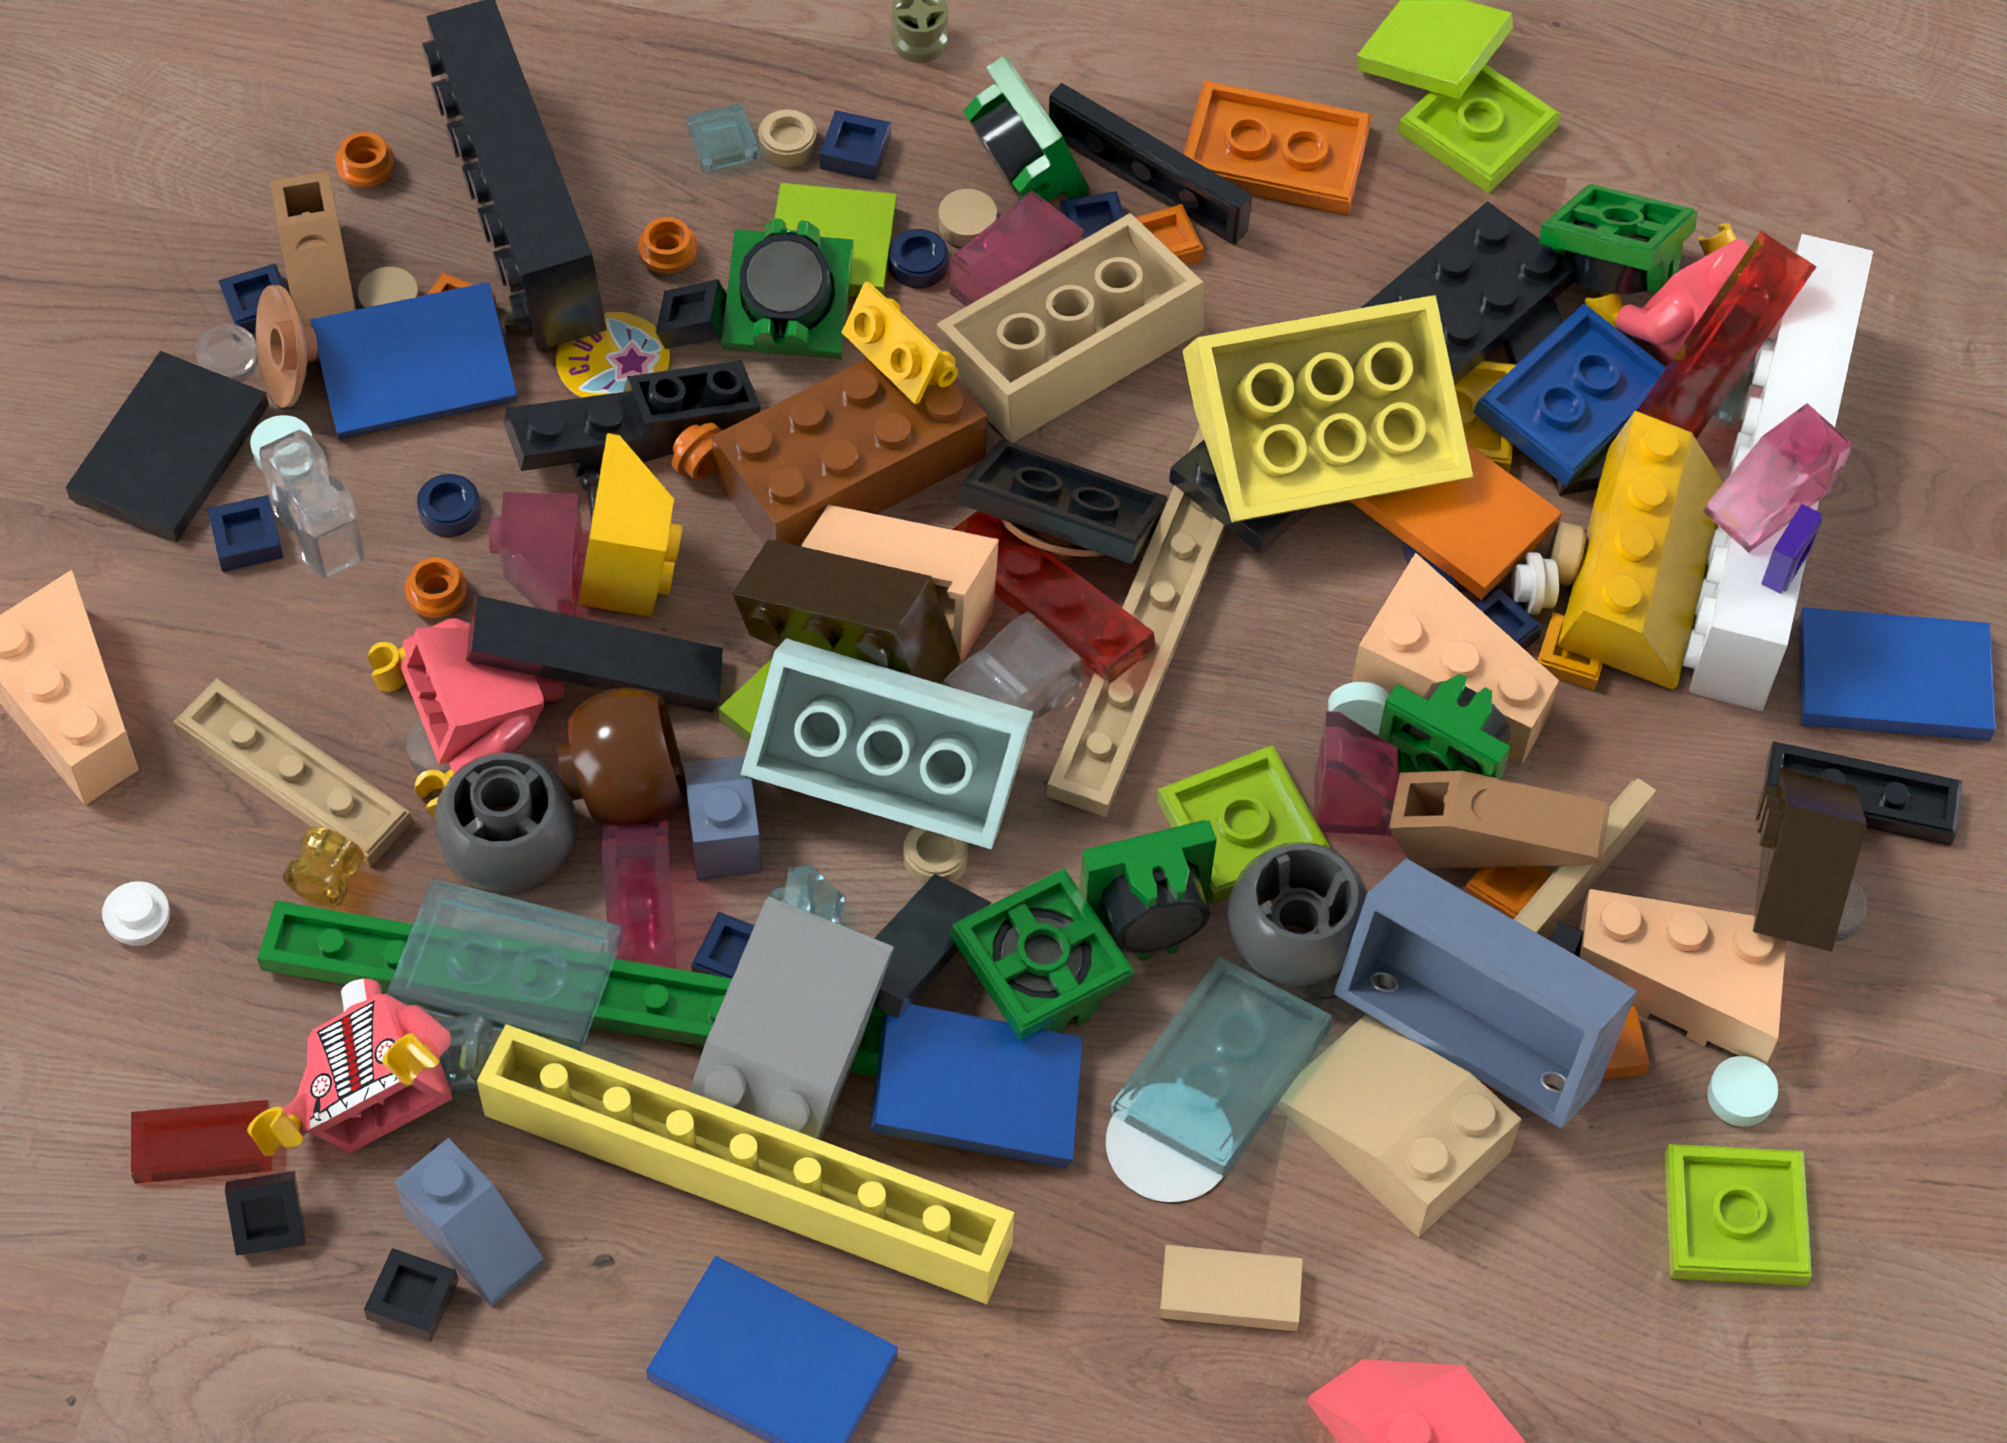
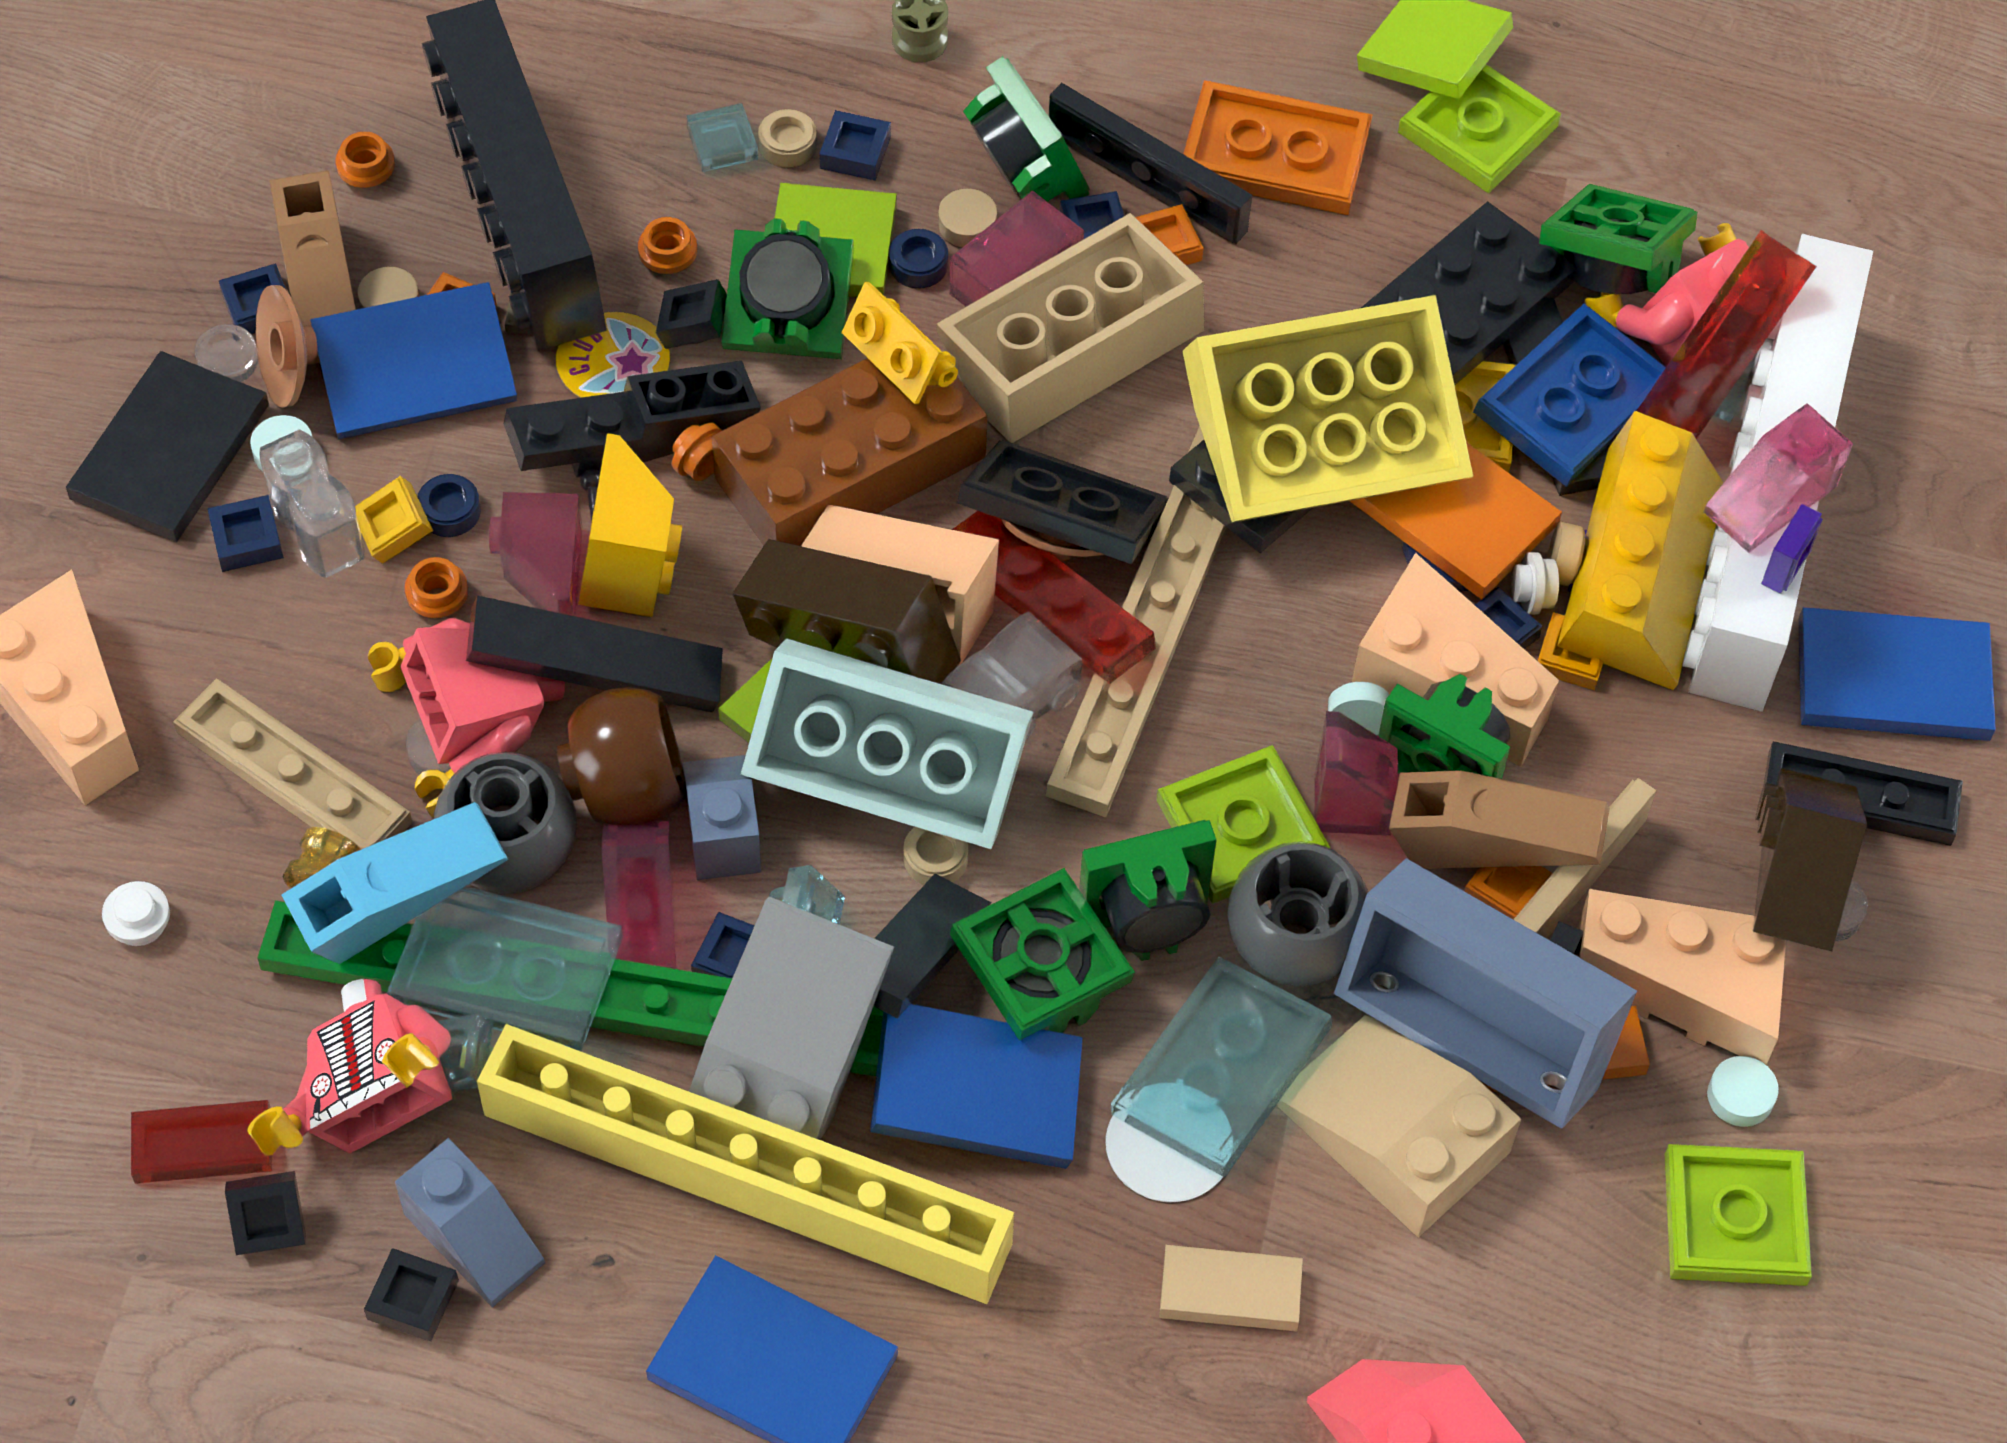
(392, 519): none -> yellow tile
(392, 882): none -> medium azure slope

